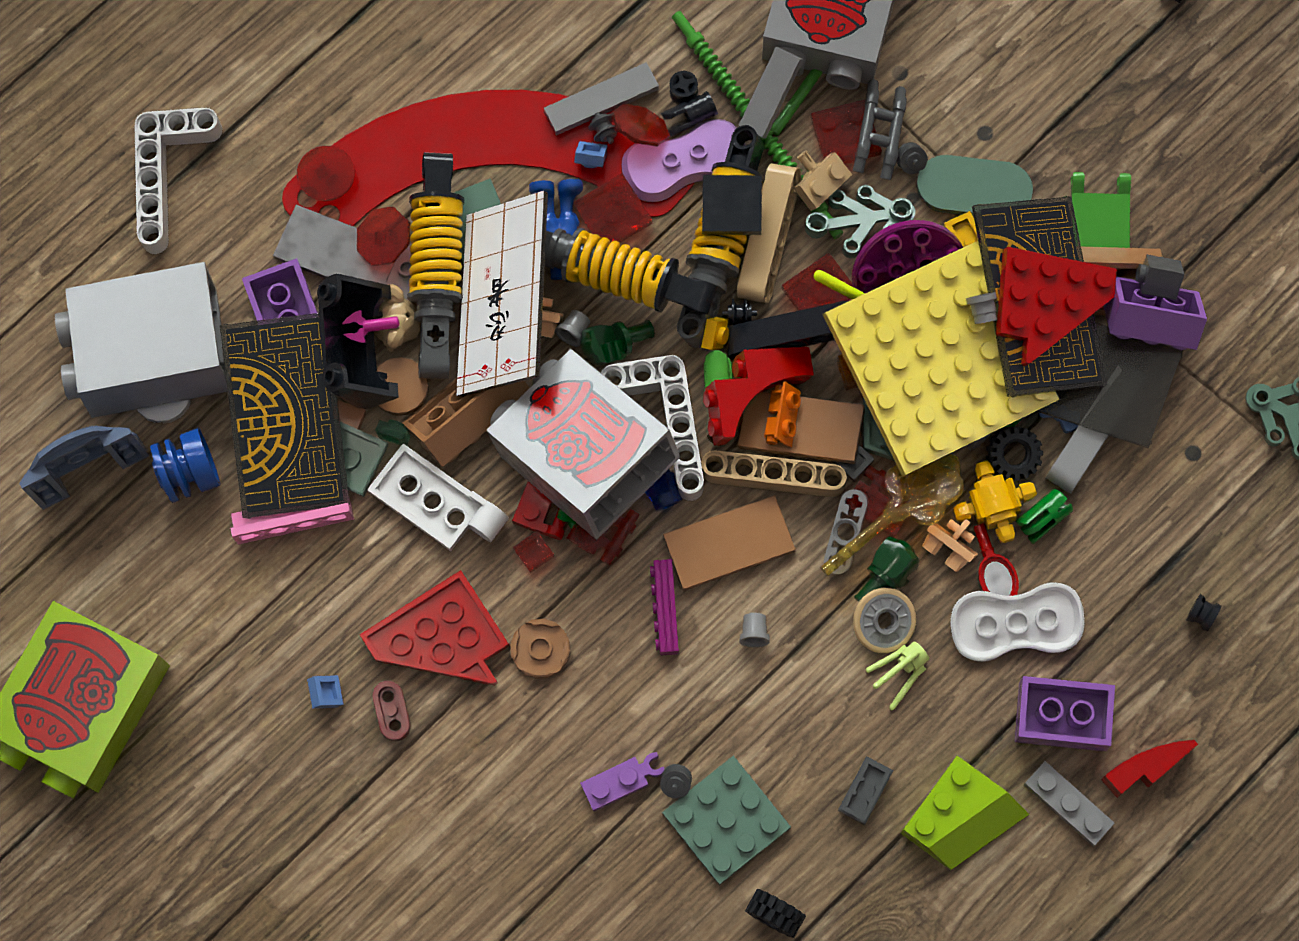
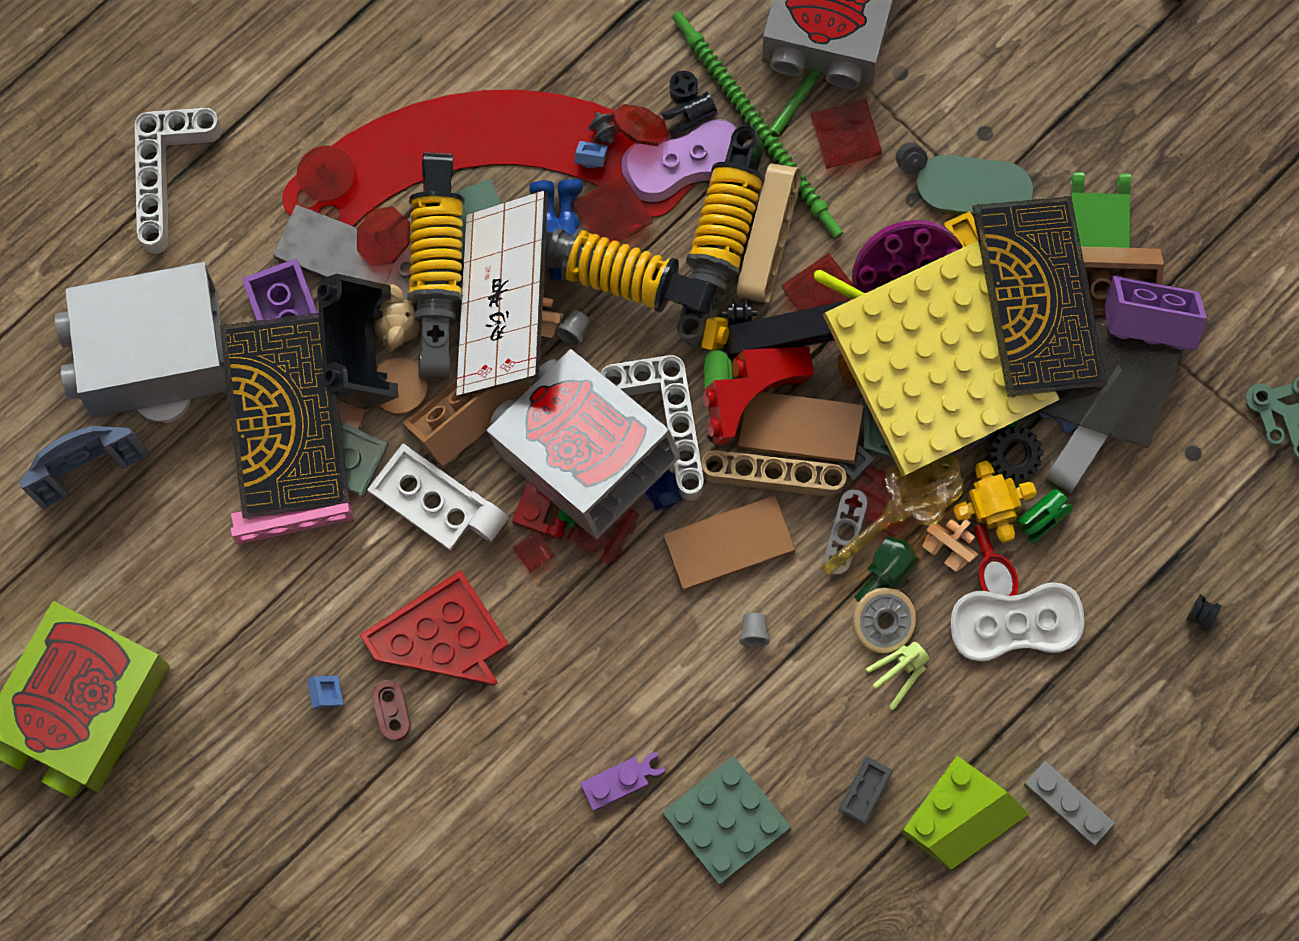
(185, 465): blue wheel -> none
(369, 325): dark pink bar -> none
(393, 432): clear green plate -> none
(540, 648): medium nougat tile -> none
(601, 98): light grey tile -> none
(612, 343): dark green piece -> none
(664, 607): magenta piece -> none
(676, 781): dark grey wheel -> none
(732, 204): black tile -> none
(771, 91): light grey tile -> none
(775, 913): black tyre -> none
(785, 402): orange hinge -> none
(820, 178): tan plate -> none
(862, 217): plant -> none
(867, 137): dark grey piece -> none
(983, 307): light grey piece -> none
(1047, 297): red wing -> none
(1064, 713): medium lavender brick -> none
(1146, 766): red slope -> none
(1160, 276): dark grey brick -> none

